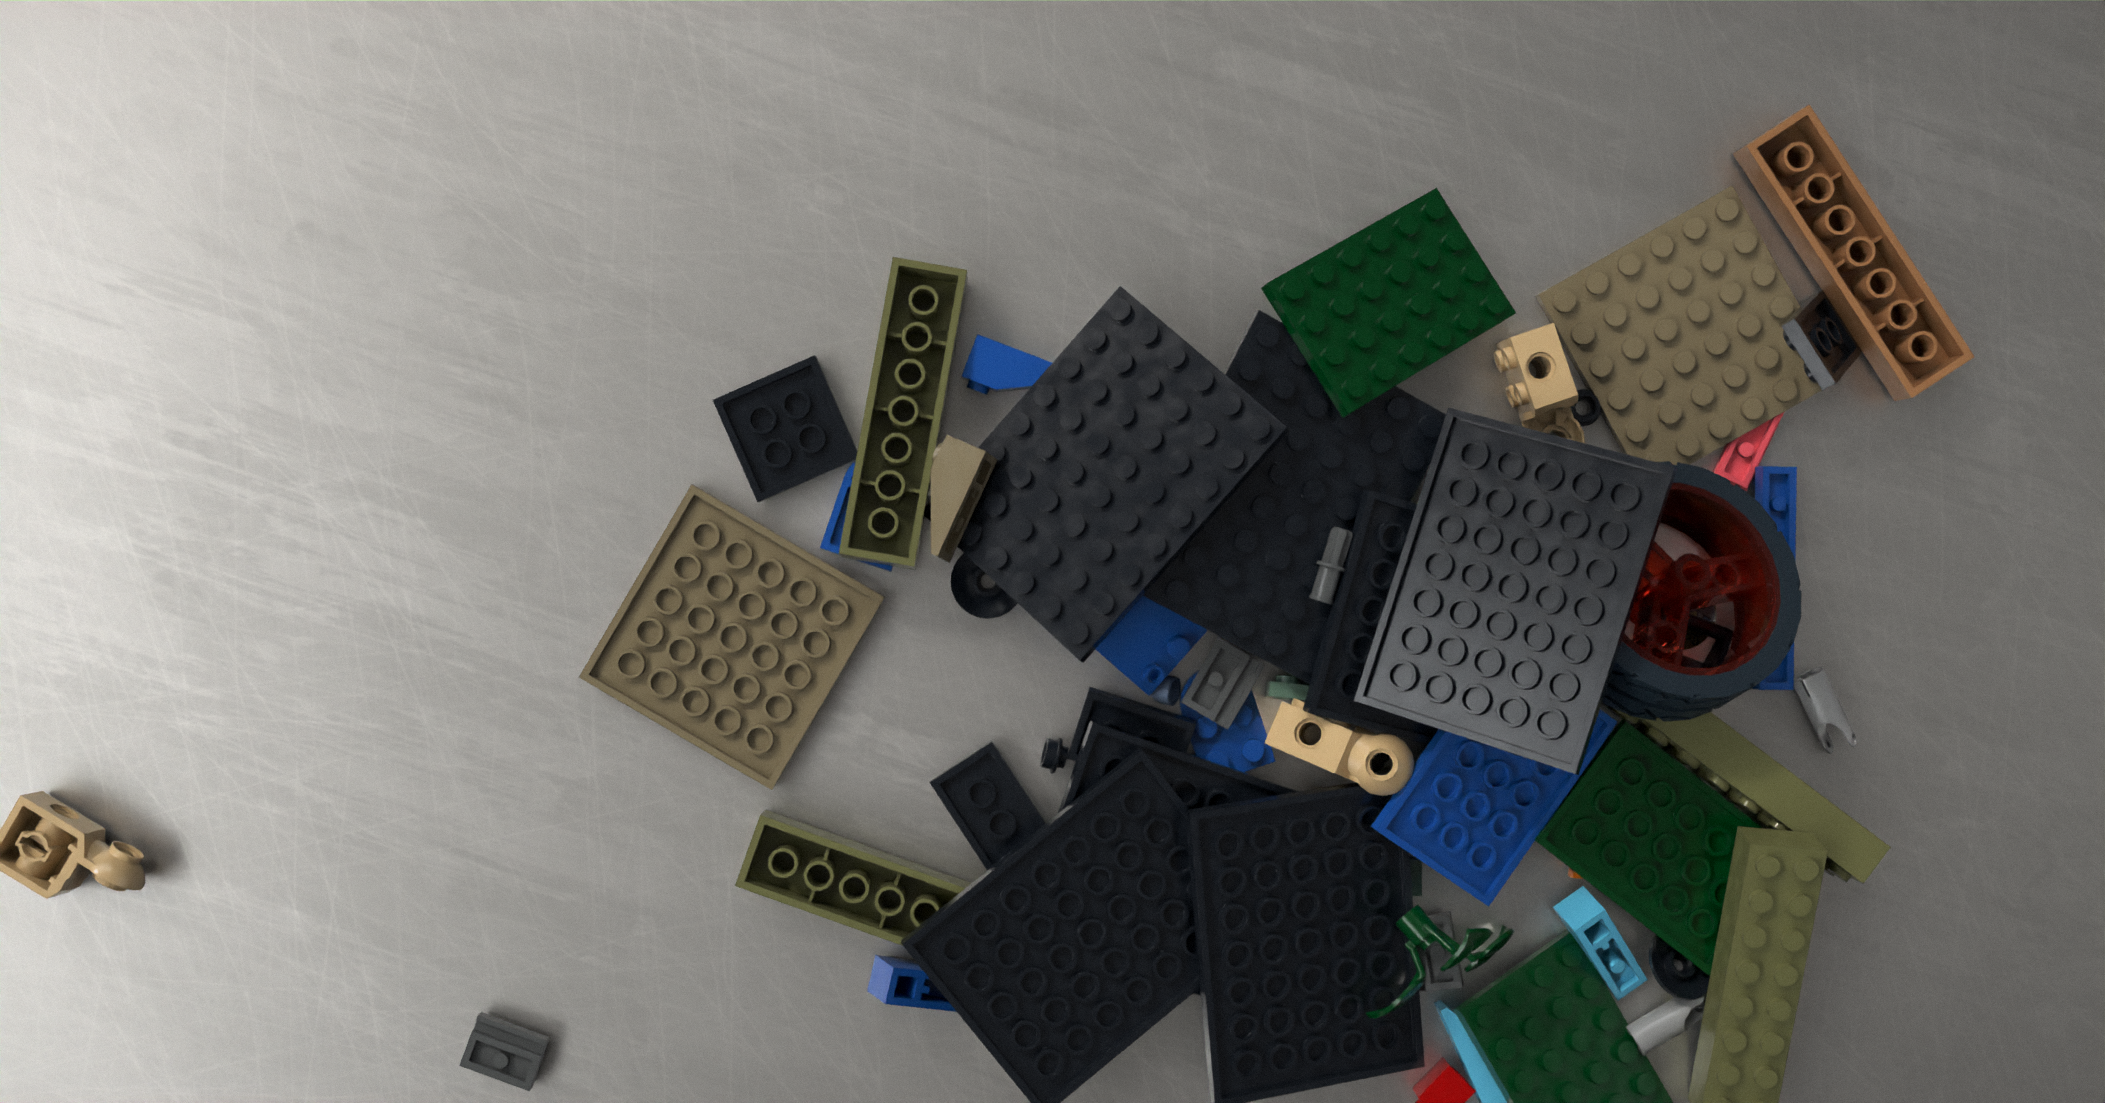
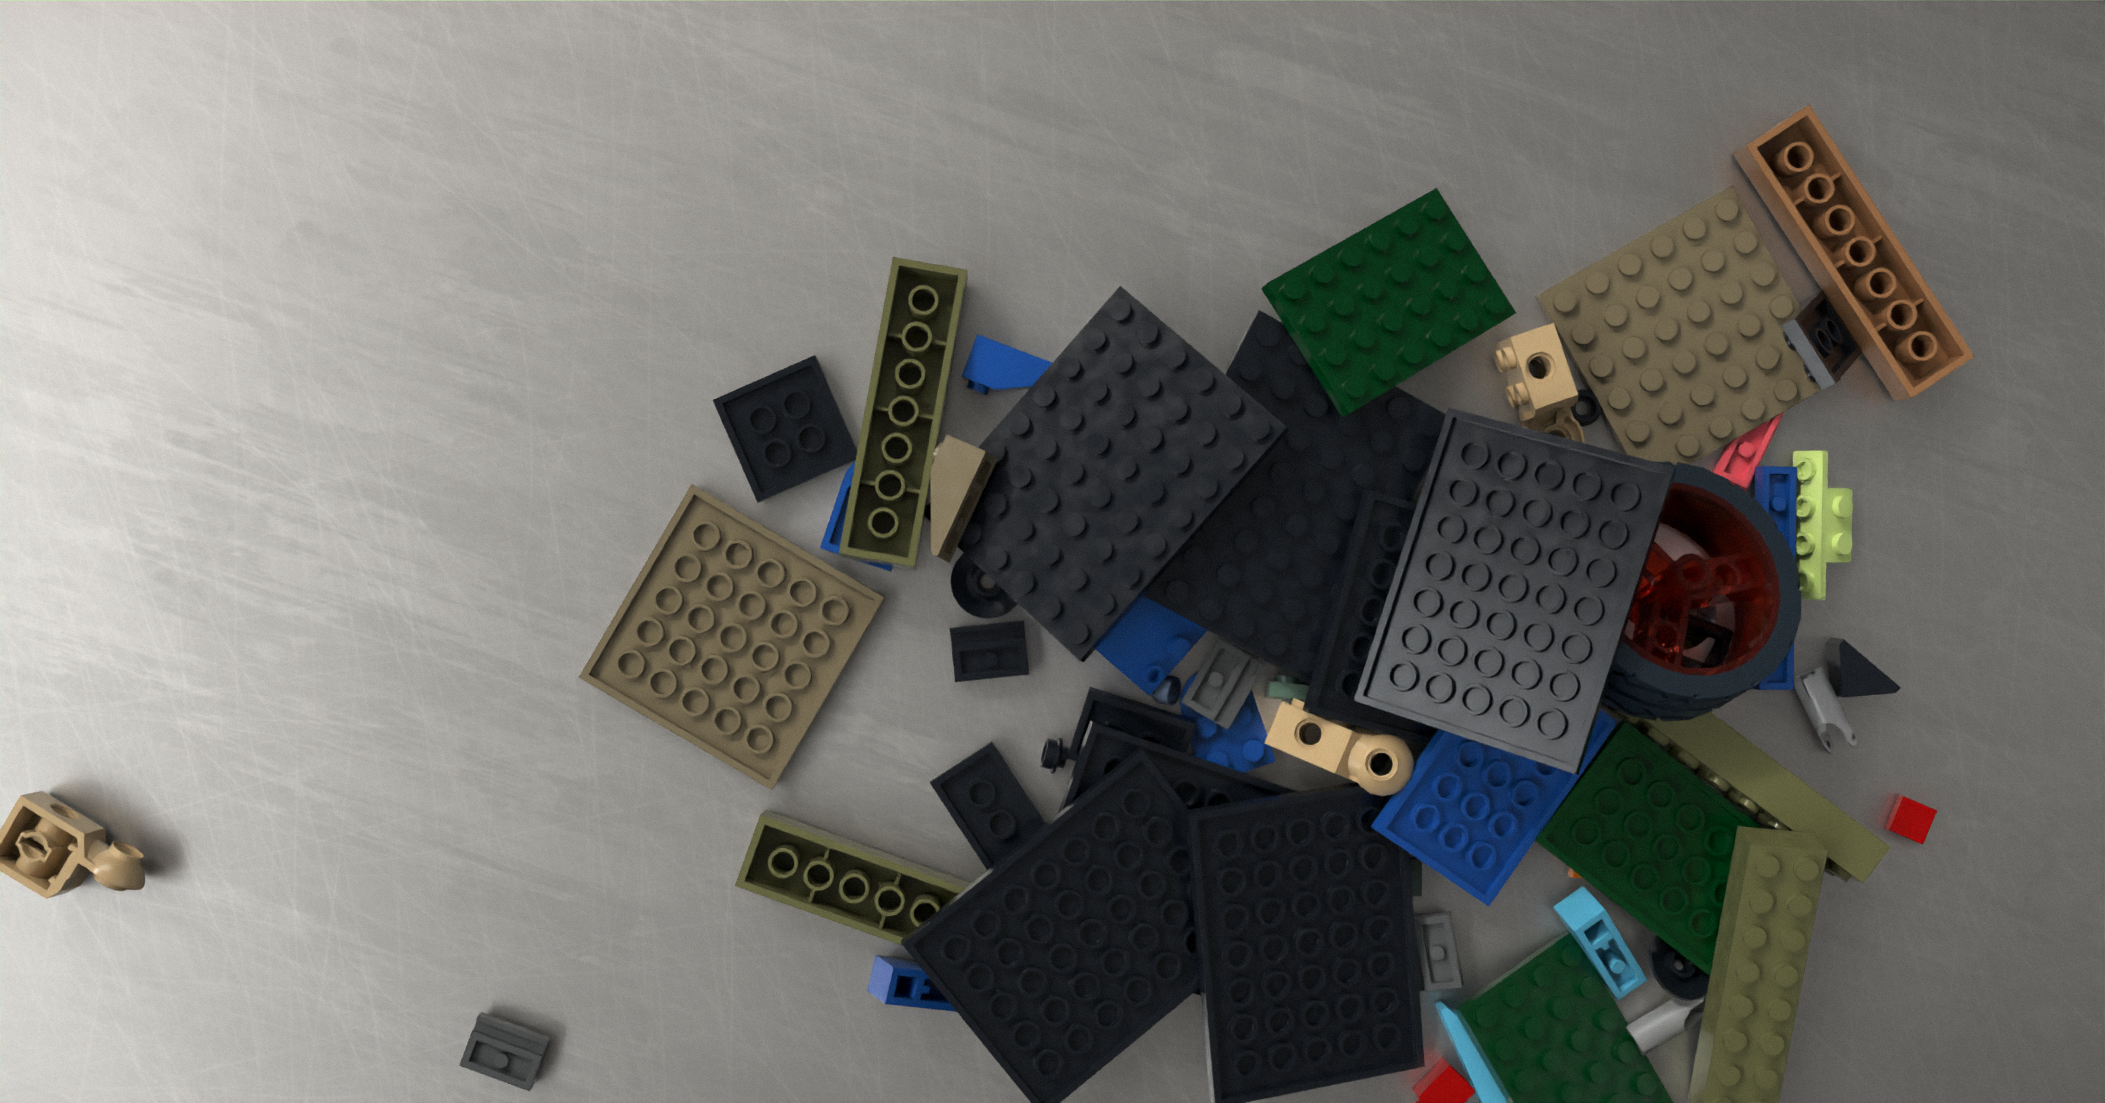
(989, 651): none -> black plate
(1331, 565): dark grey axle -> none
(1424, 932): dark green plant -> none
(1821, 523): none -> yellowish green bracket
(1853, 673): none -> black slope
(1910, 819): none -> red tile

